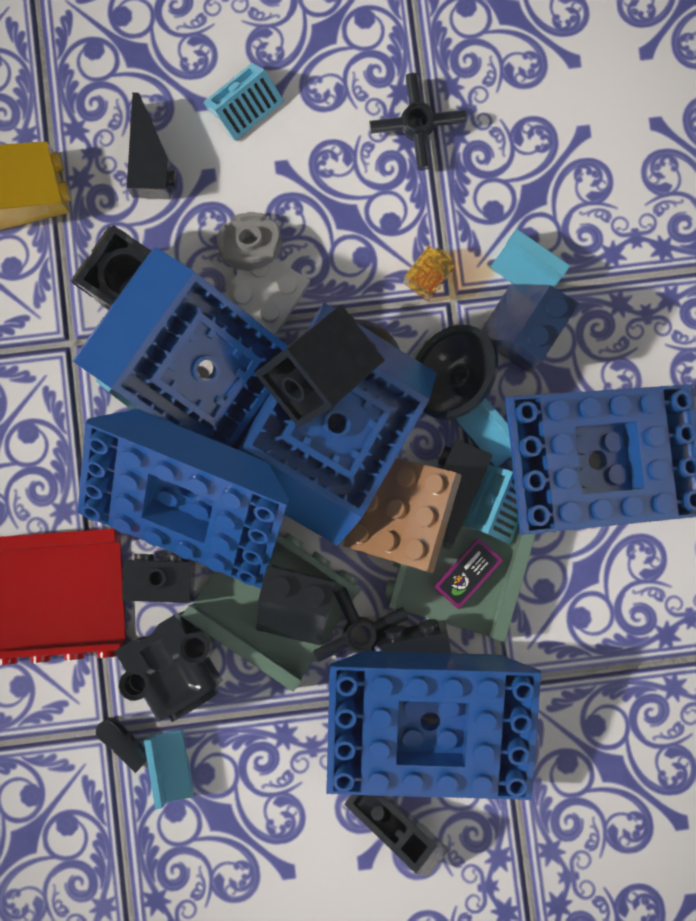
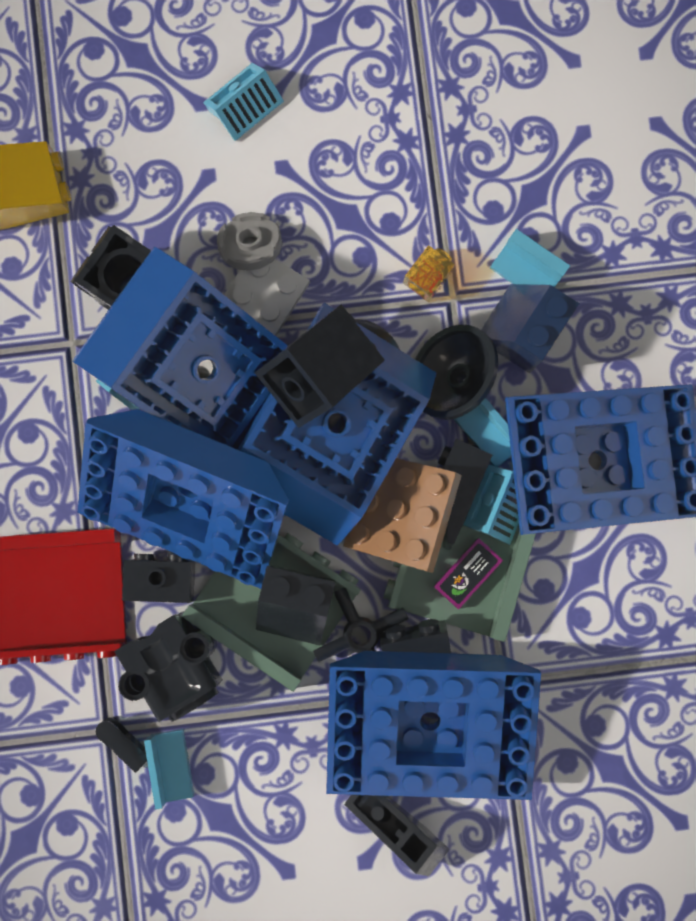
(148, 165): black slope -> none
(417, 133): black bar -> none

